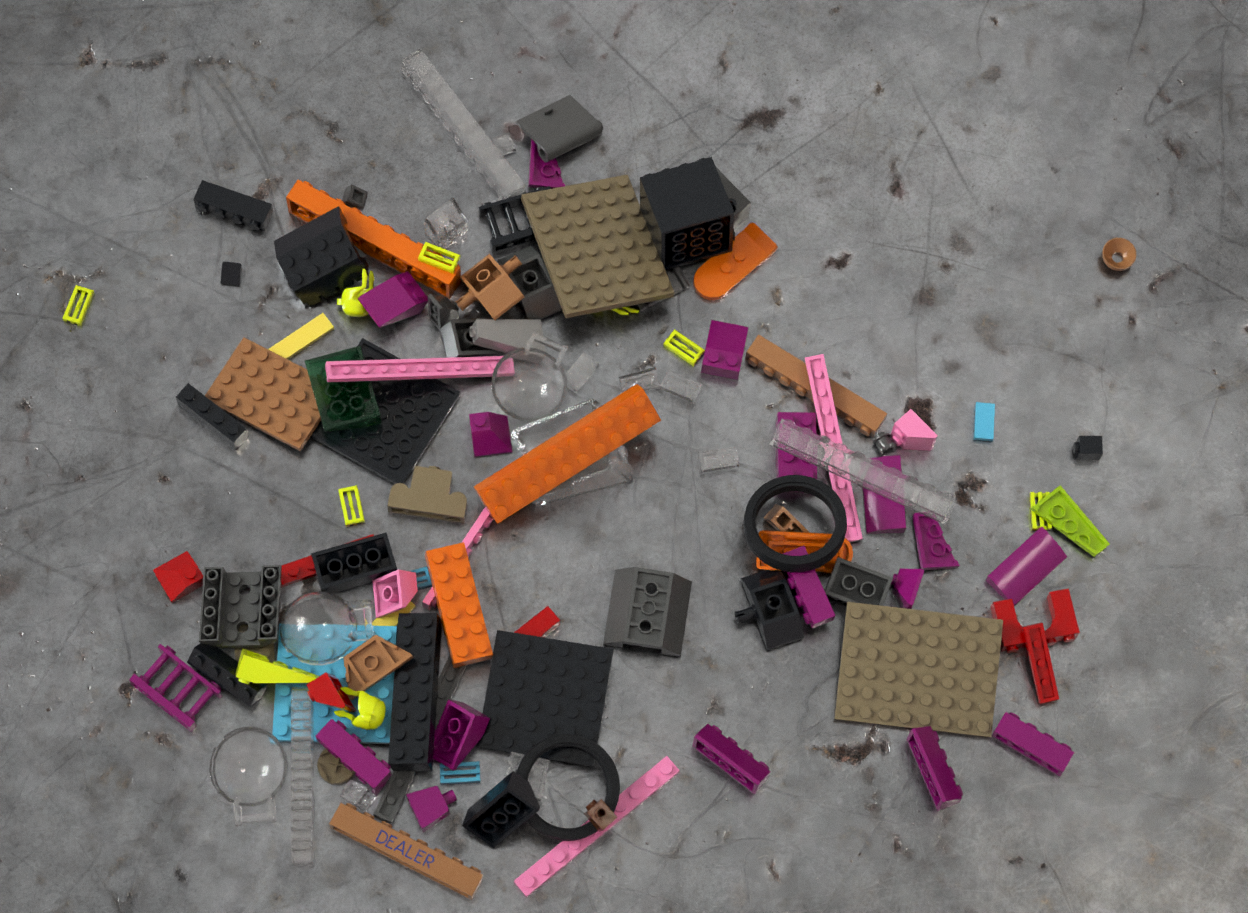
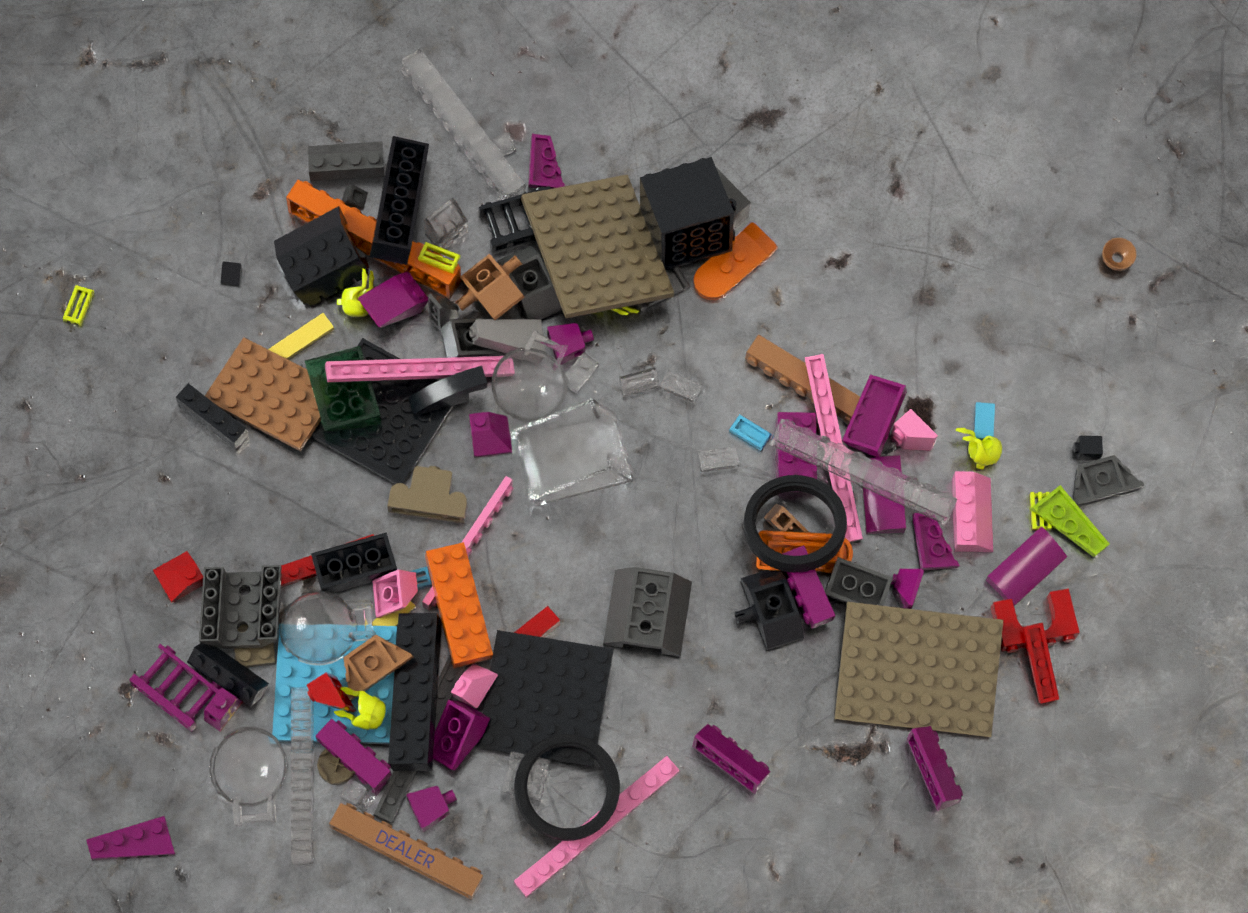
(143, 839): none -> magenta wing
(221, 708): none -> magenta torso
(233, 205): black brick -> none
(258, 669): neon yellow wedge -> none
(346, 161): none -> dark grey slope
(354, 521): neon yellow tile -> none
(399, 200): none -> black brick
(448, 391): none -> black slope
(460, 772): medium azure tile -> none
(473, 685): none -> bright pink slope
(502, 810): black slope -> none
(560, 127): dark grey door -> none
(567, 453): orange brick -> none
(571, 336): none -> magenta torso
(599, 814): reddish brown brick -> none
(701, 351): neon yellow tile -> none
(724, 349): magenta slope -> none
(750, 432): none -> medium azure tile
(874, 415): none -> magenta slope
(972, 512): none -> bright pink slope
(982, 452): none -> neon yellow hair
(1032, 743): magenta brick -> none
(1103, 479): none -> dark grey wing

